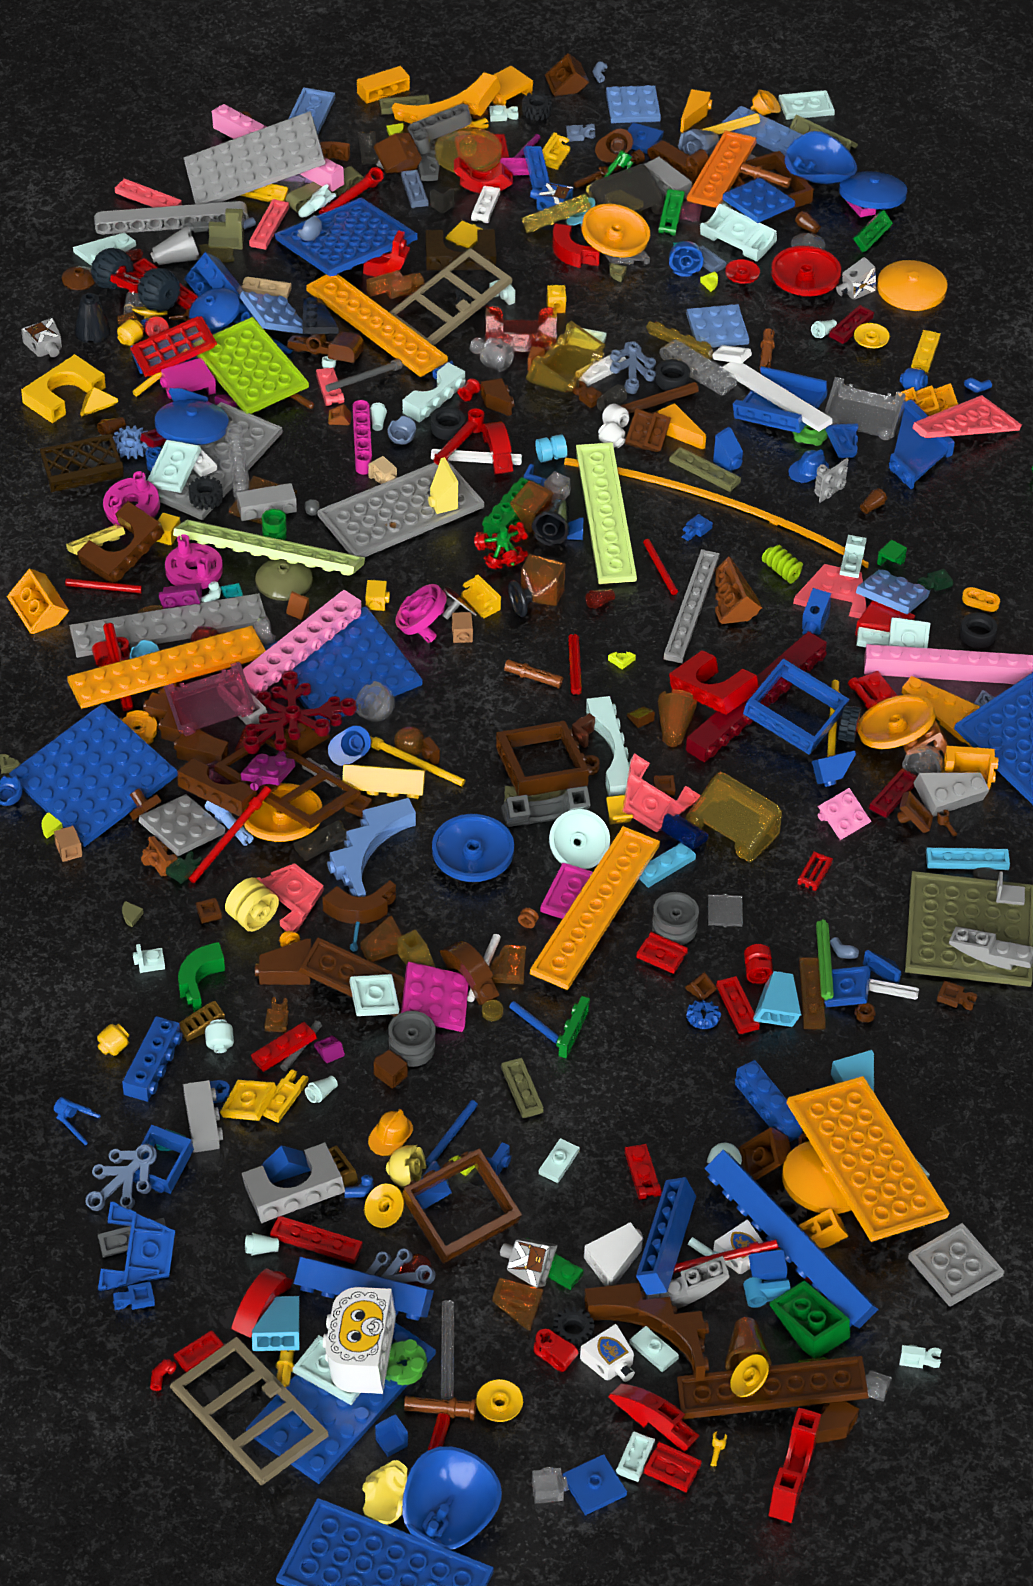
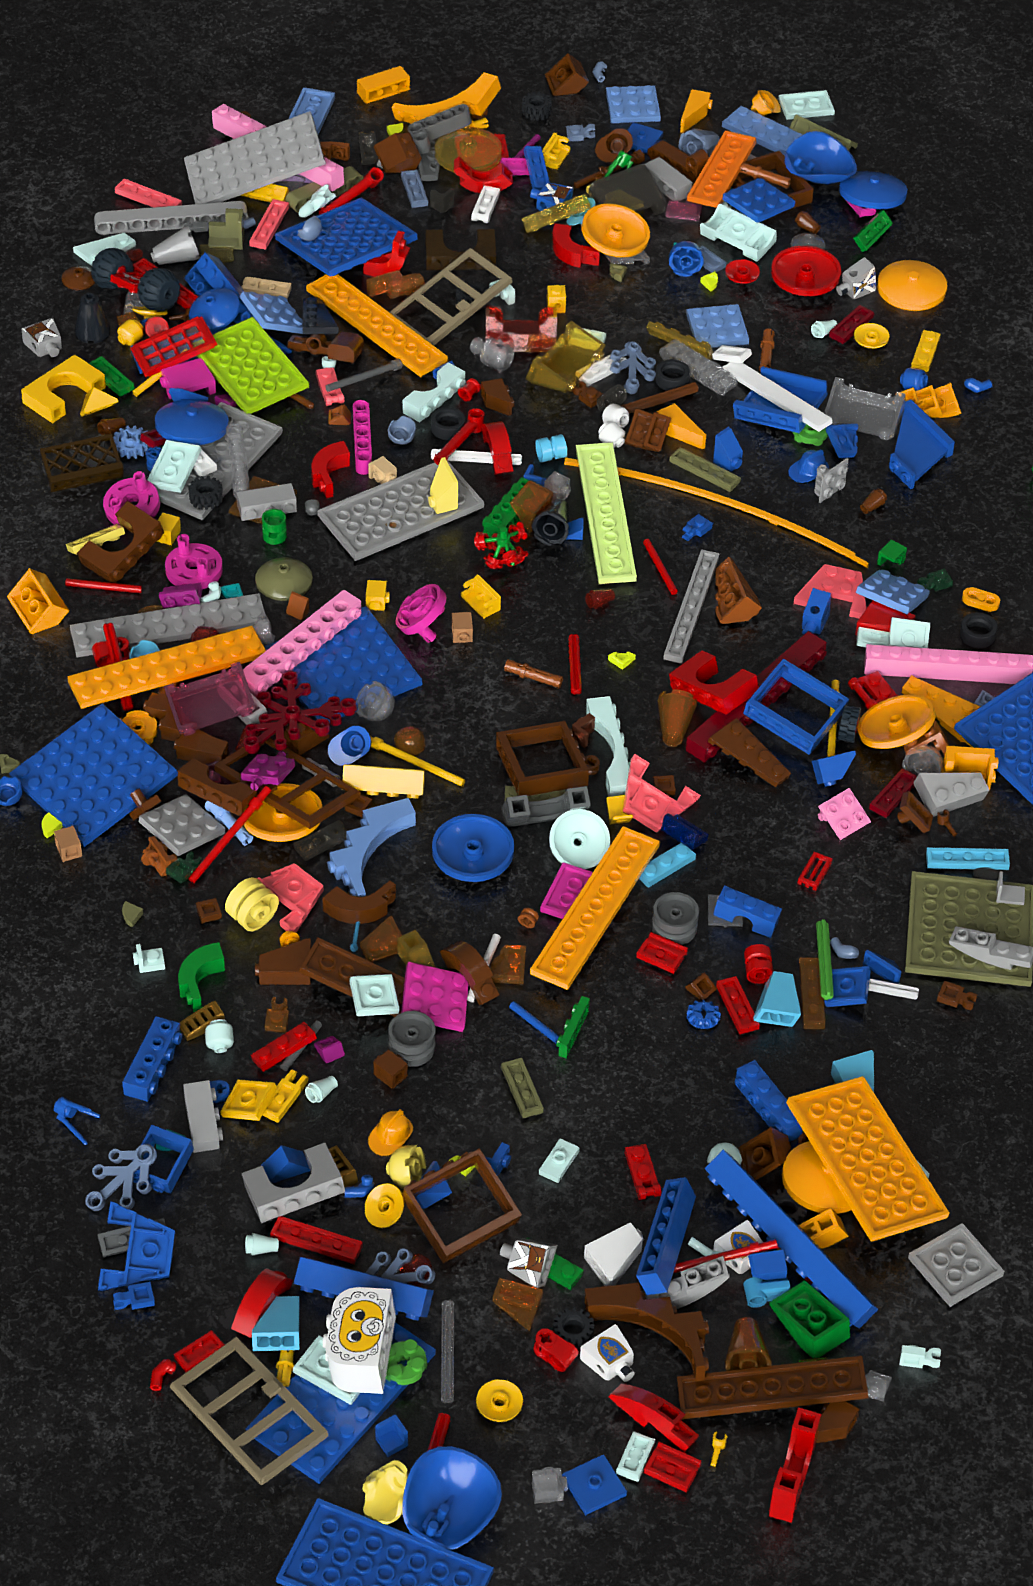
(112, 1039): yellow head -> none
(113, 378): none -> green plate
(271, 547): yellowish green plate -> none
(326, 461): none -> red arch
(377, 415): light aqua cone -> none
(387, 103): olive plate -> none
(430, 751): reddish brown plate -> none
(437, 1151): blue bar -> none
(452, 1407): dark orange pin -> none
(454, 604): light grey shield -> none
(464, 235): yellow piece -> none
(492, 1010): clear yellow tile -> none
(501, 113): light aqua plate -> none
(512, 83): light orange panel -> none
(534, 352): dark orange slope -> none
(540, 583): clear orange piece -> none
(641, 716): reddish brown slope -> none
(654, 1349): light aqua plate -> none
(671, 211): green plate -> none
(734, 124): yellow axle -> none
(737, 814): clear yellow windscreen -> none
(744, 746): none -> reddish brown wing
(749, 1375): yellow dish -> none
(760, 913): none -> blue arch
(783, 563): lime piece -> none
(853, 556): light aqua slope -> none
(865, 1009): reddish brown plate -> none
(967, 418): coral wing -> none

